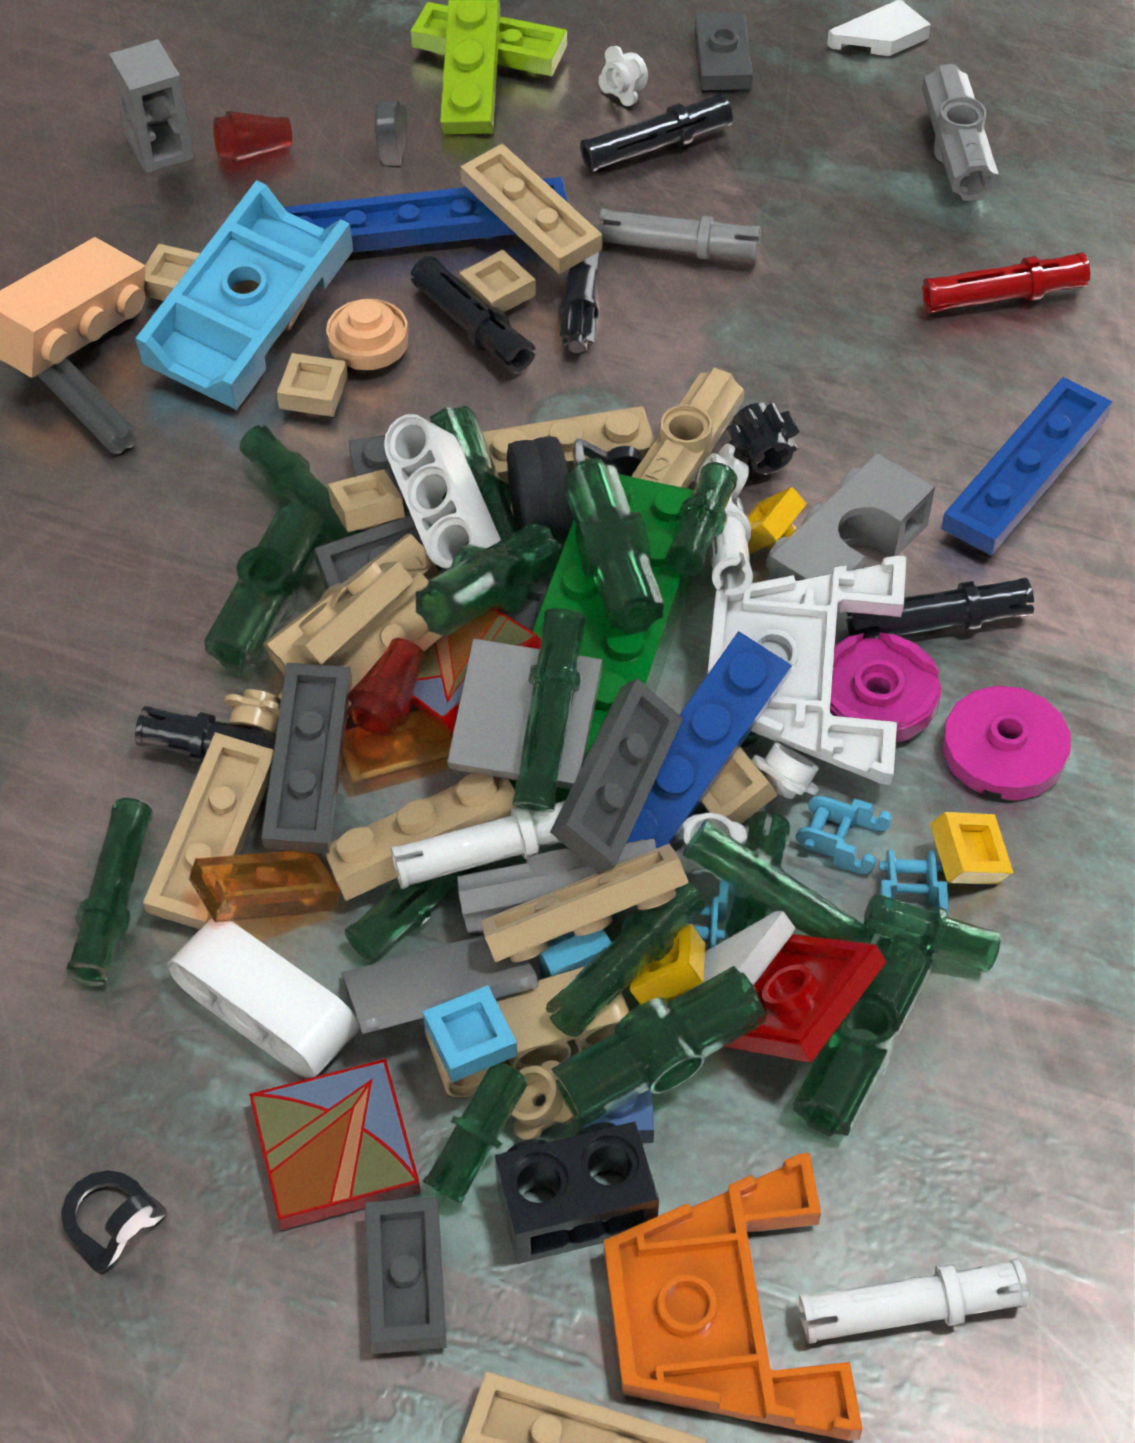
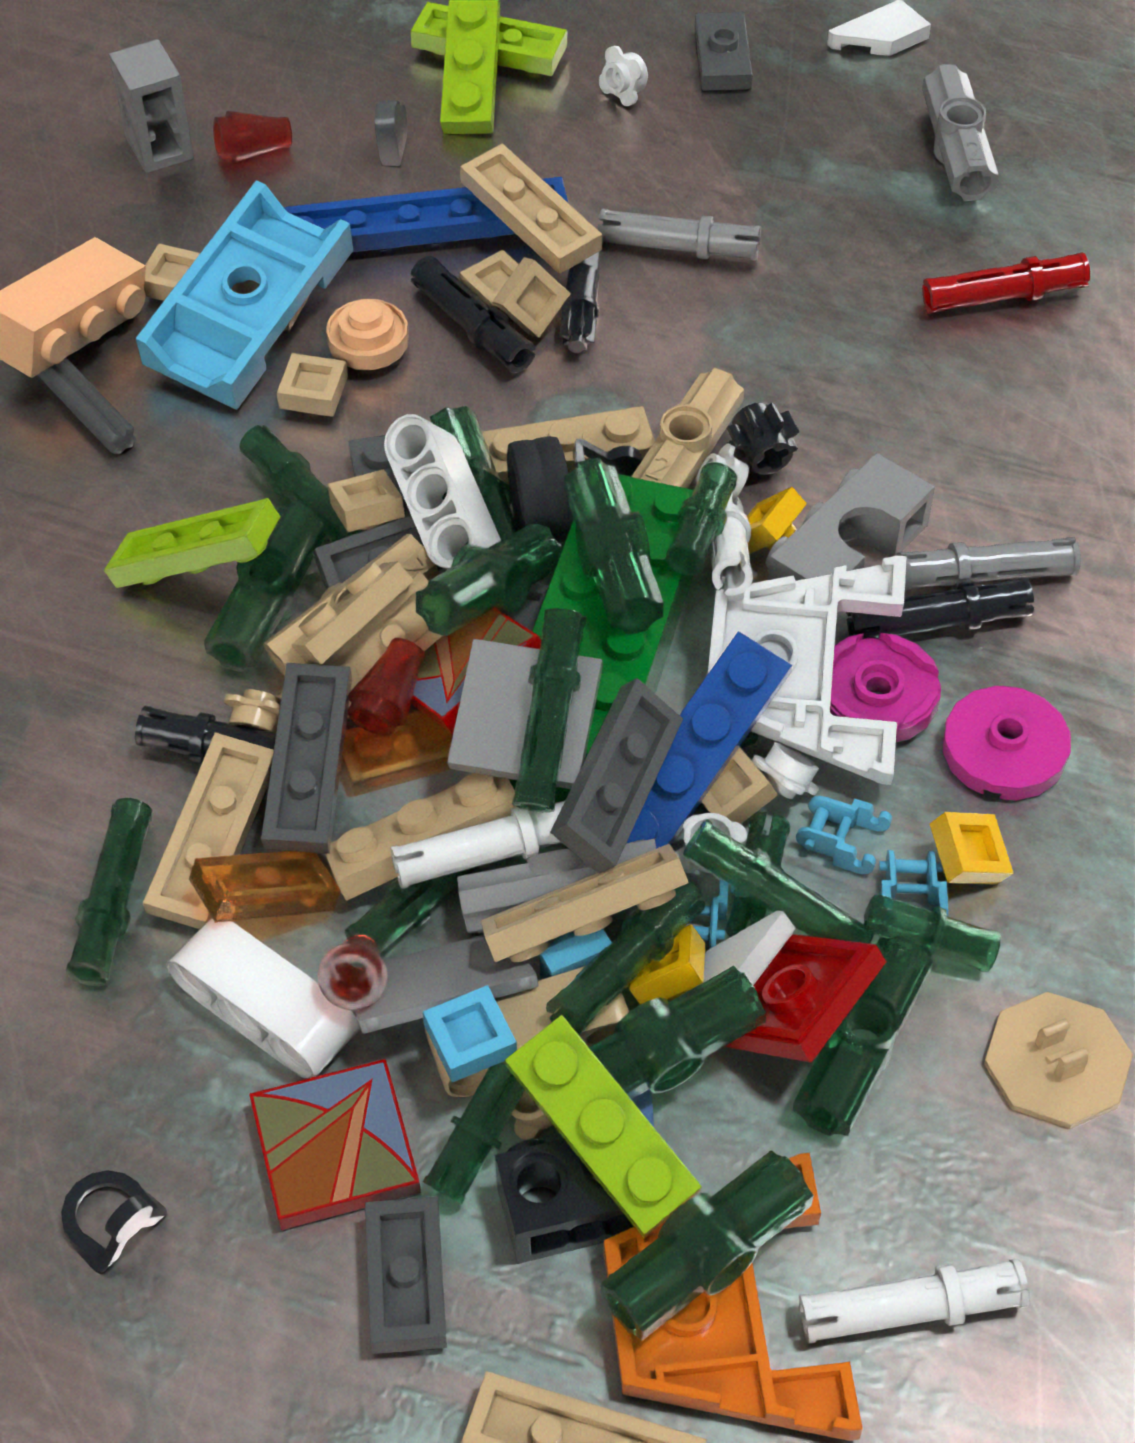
(193, 544): none -> lime plate
(350, 985): none -> clear red cone
(531, 297): none -> tan plate
(603, 1126): none -> lime plate
(675, 126): black pin -> none
(706, 1244): none -> clear green piece
(991, 563): none -> light grey pin
(1026, 466): blue plate -> none
(1058, 1060): none -> tan piece

